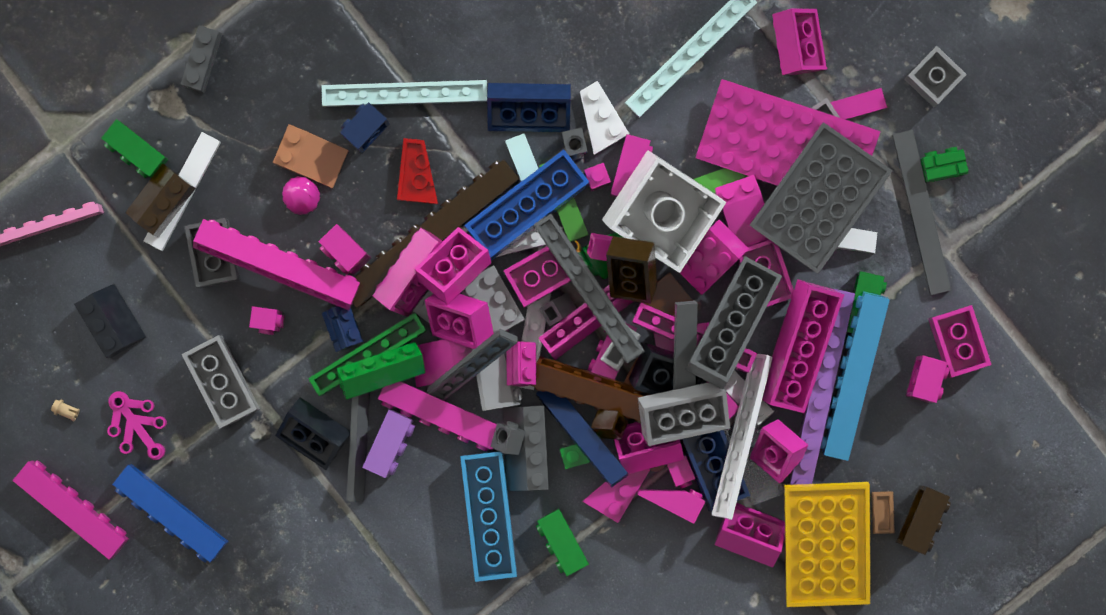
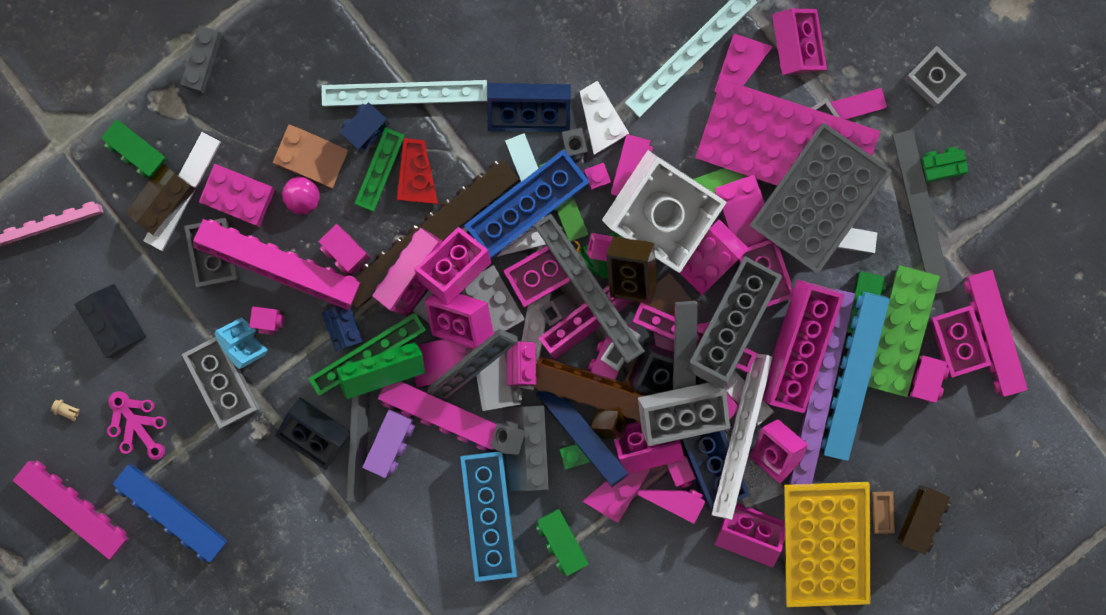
(237, 195): none -> dark pink brick
(239, 344): none -> medium azure slope
(379, 169): none -> green plate
(742, 60): none -> dark pink wing
(903, 330): none -> bright green brick
(995, 333): none -> dark pink brick

